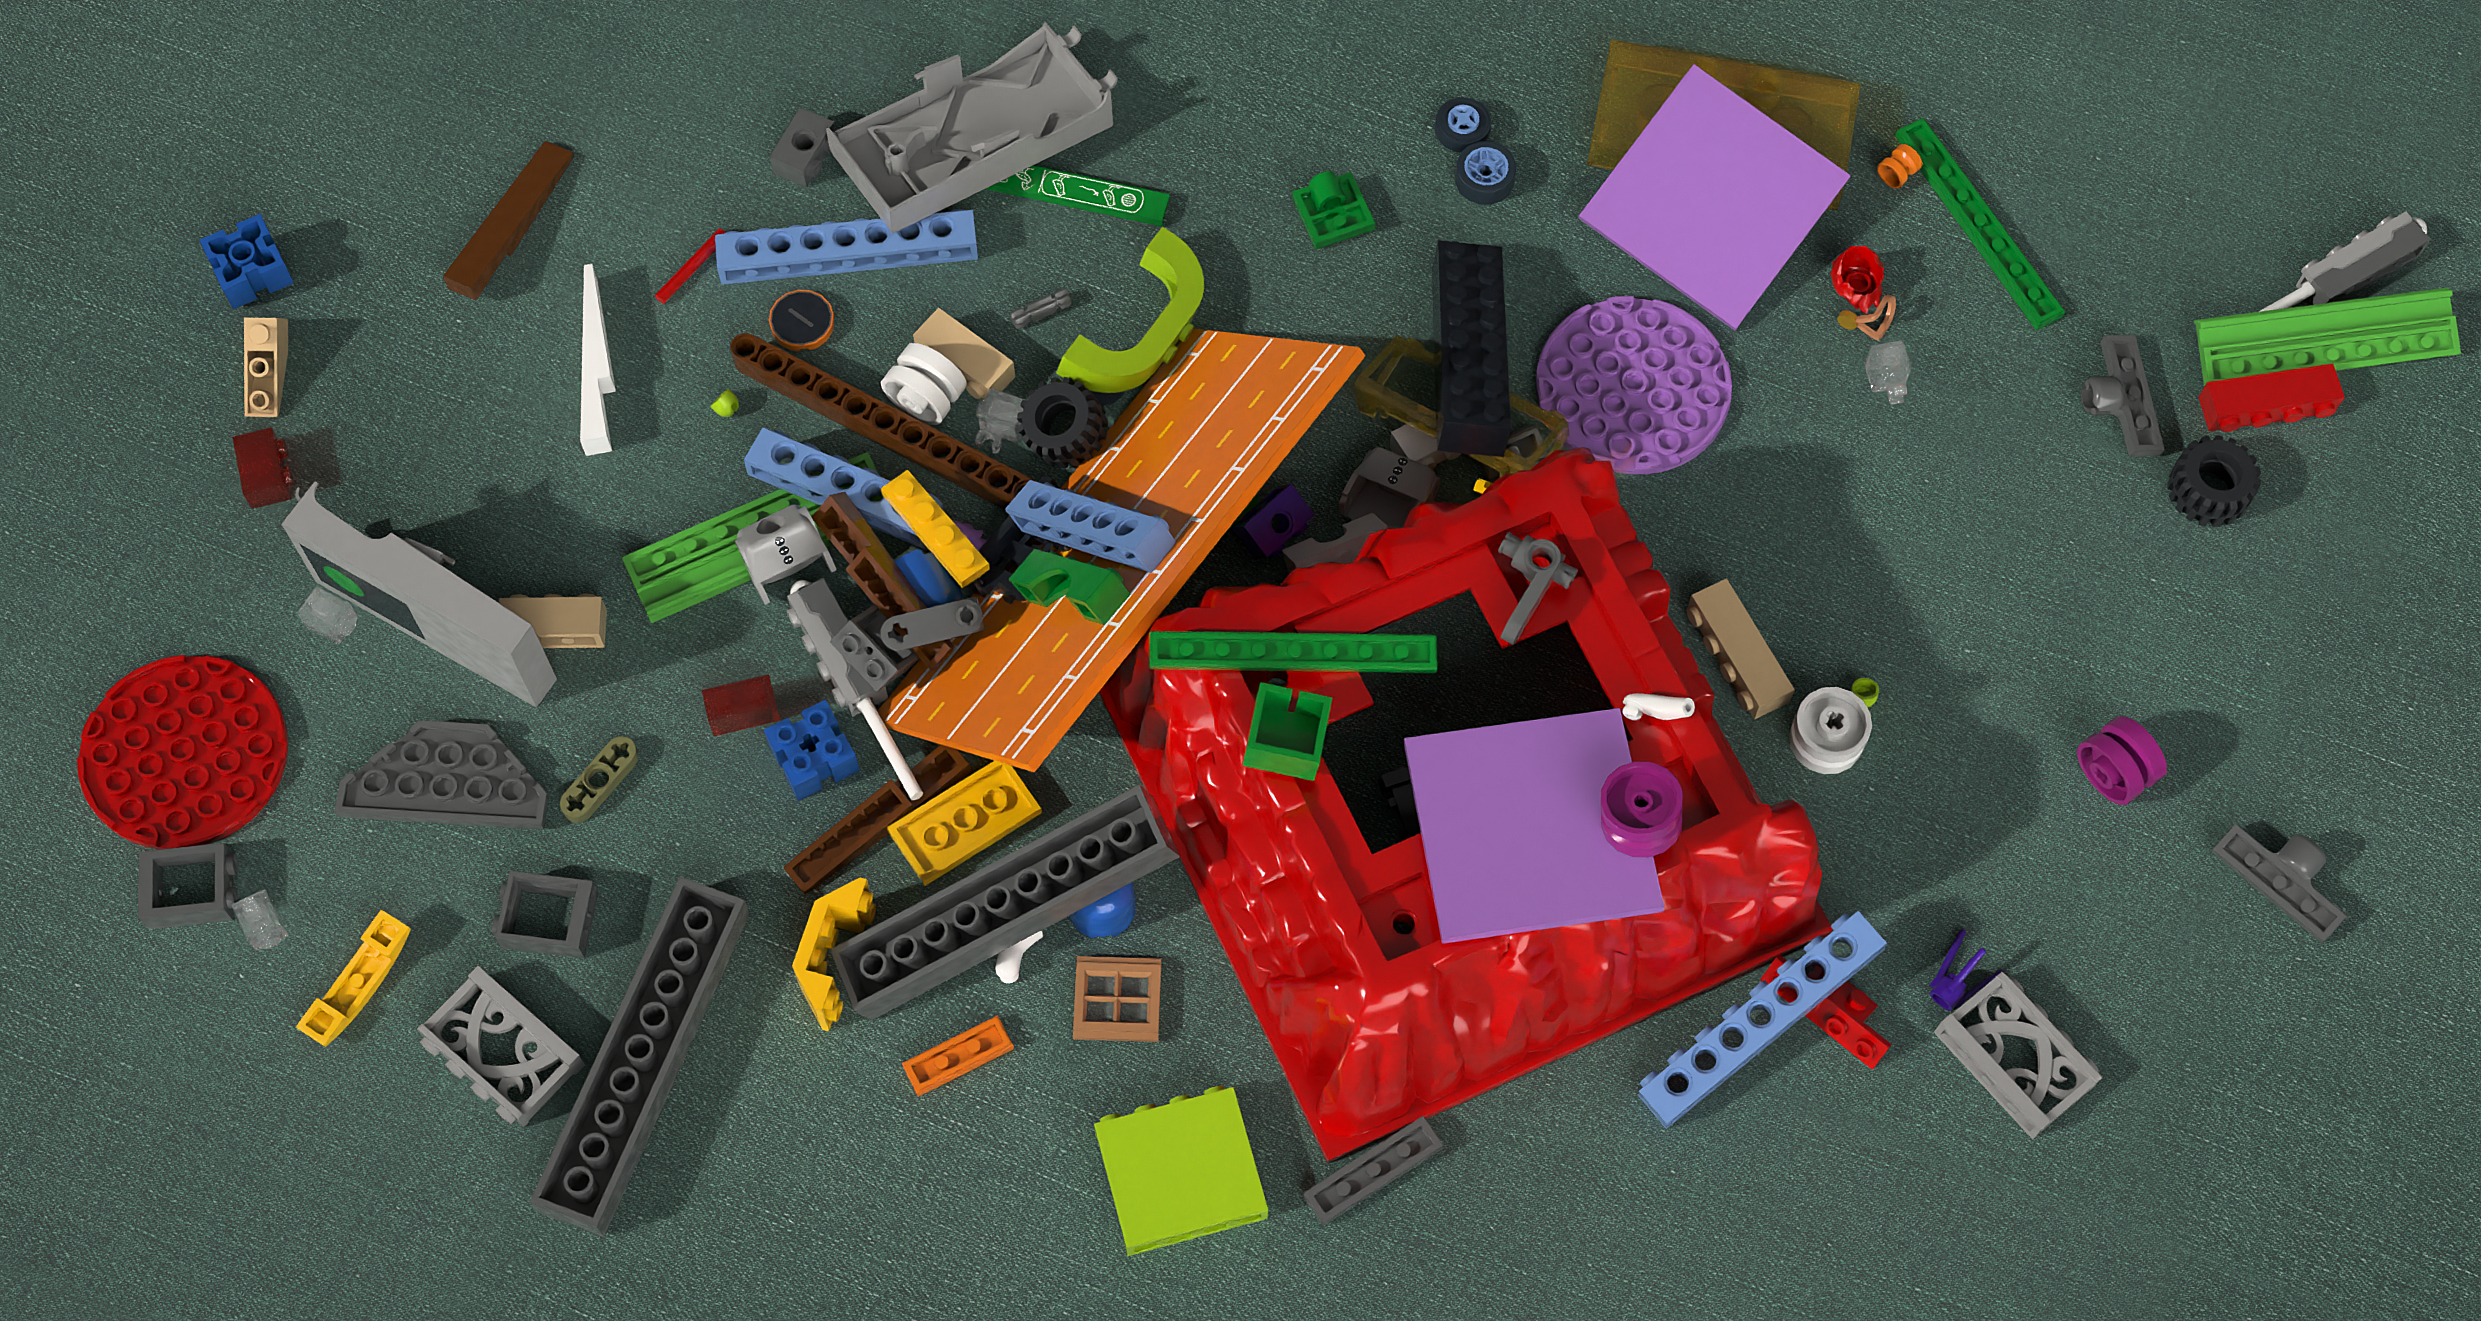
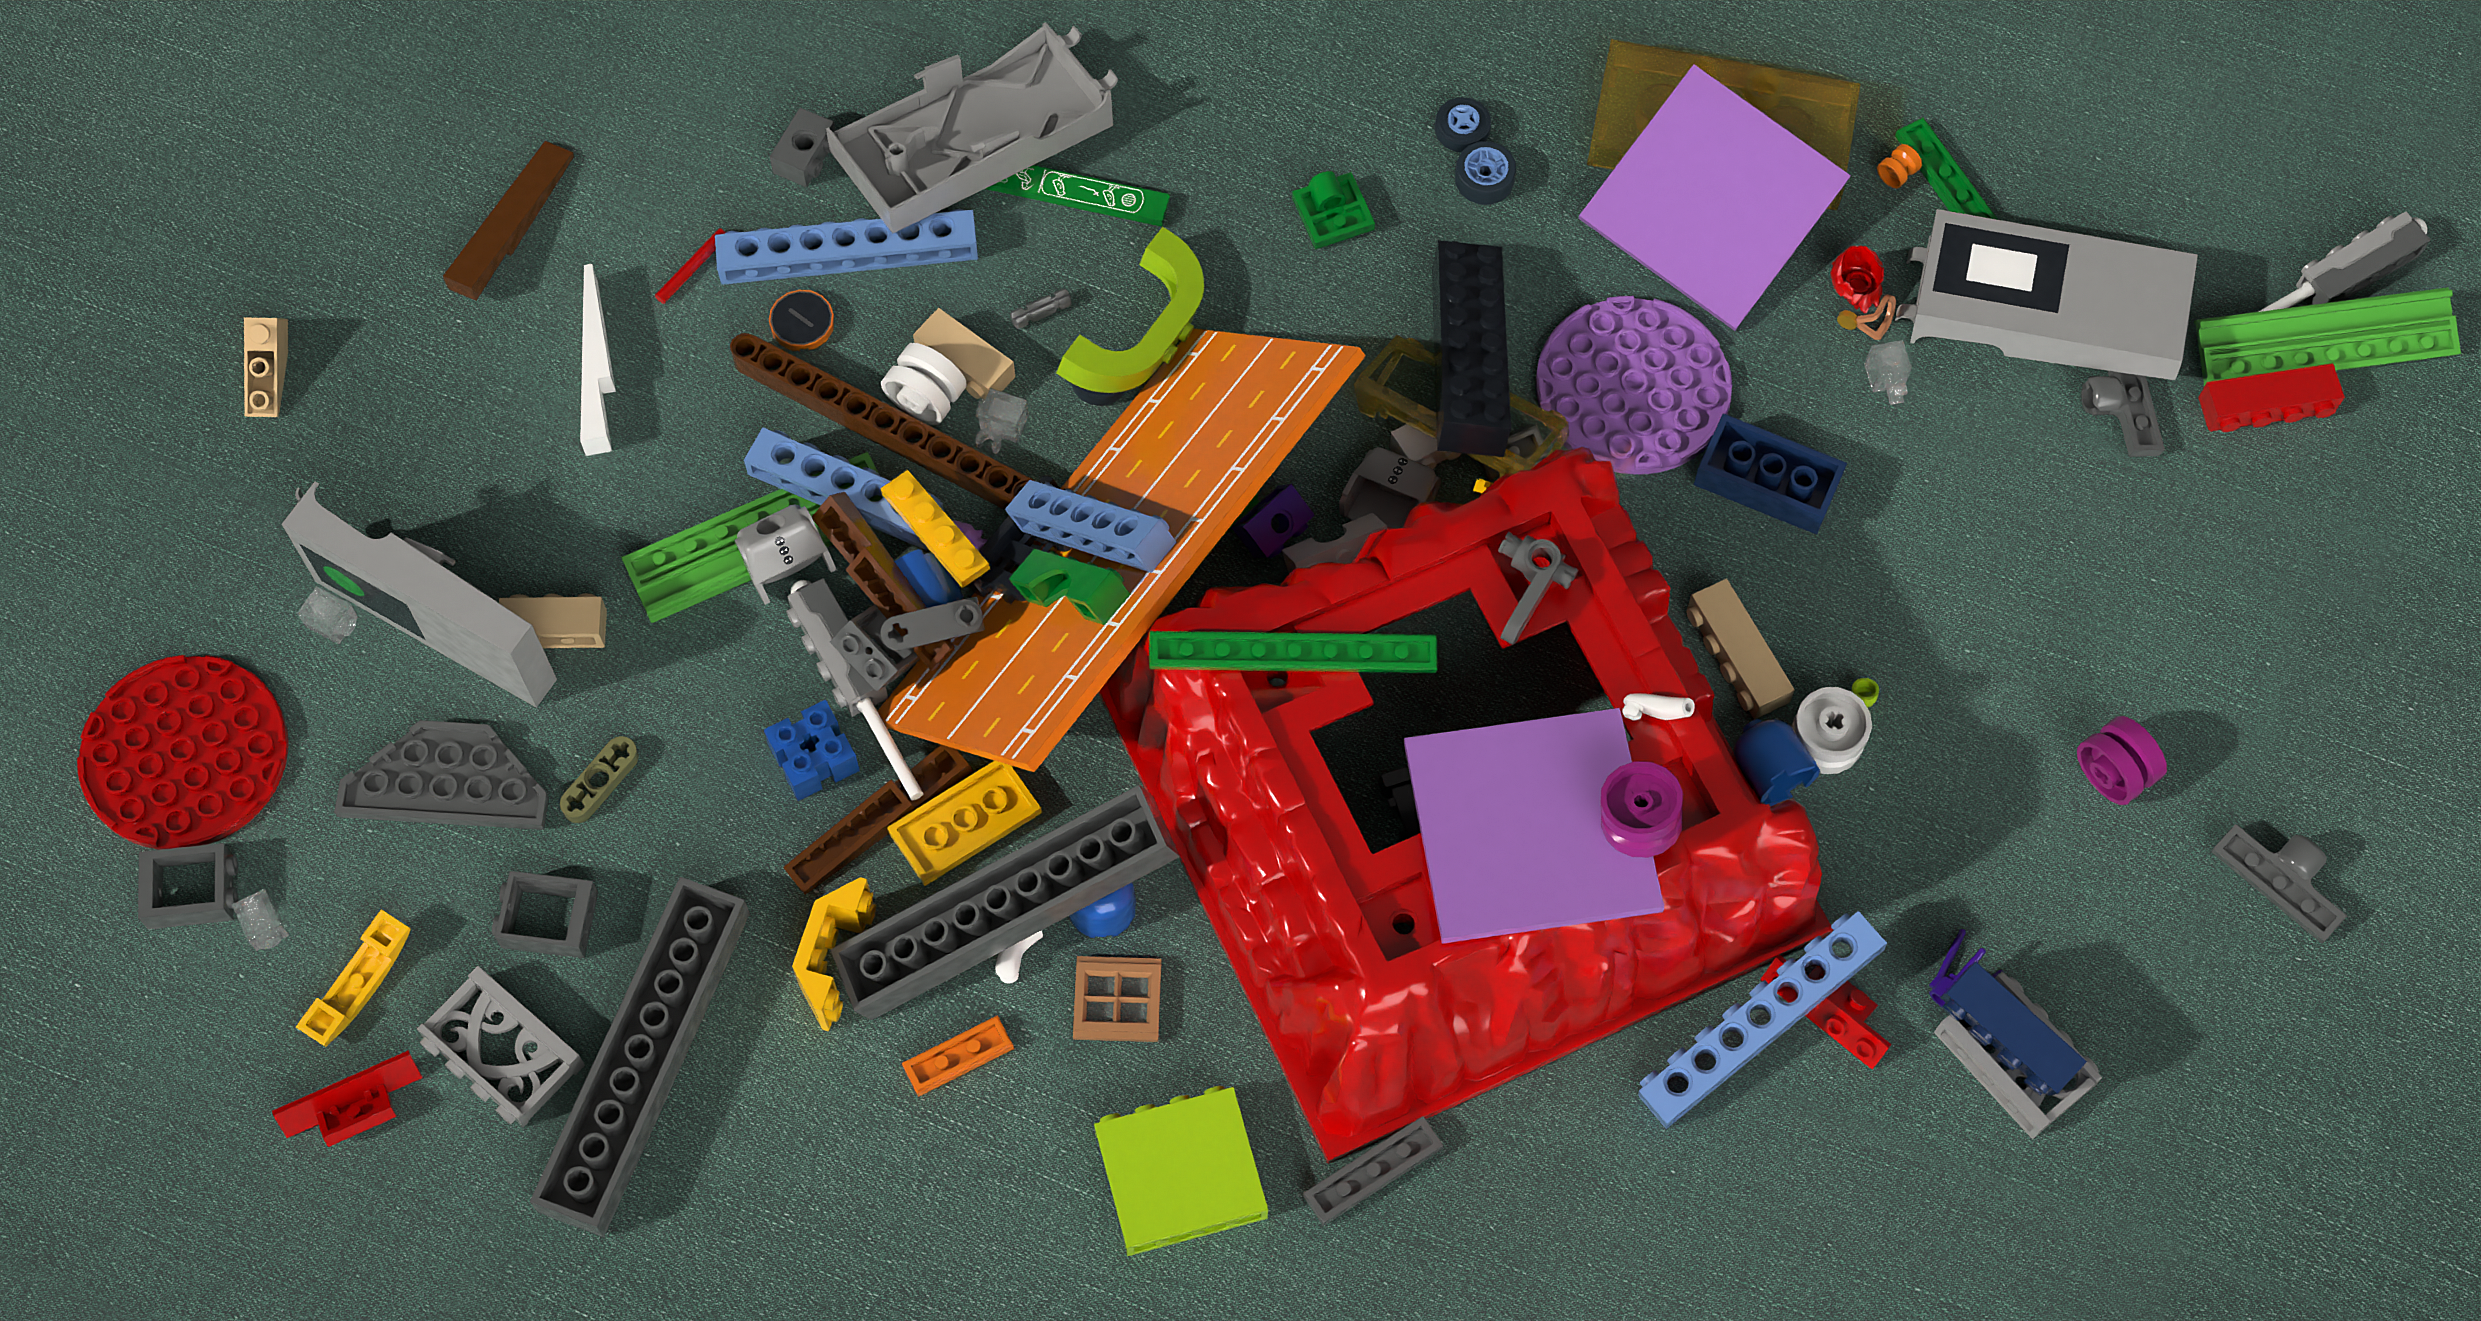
(246, 261): blue brick -> none
(263, 468): clear red brick -> none
(350, 1103): none -> red bracket
(726, 404): lime hinge -> none
(741, 705): clear red brick -> none
(1047, 404): black tyre -> none
(1284, 739): green piece -> none
(1769, 474): none -> dark blue brick
(1774, 760): none -> blue cylinder
(2013, 1030): none -> dark blue brick
(2053, 295): none -> light grey piece
(2223, 460): black tyre -> none

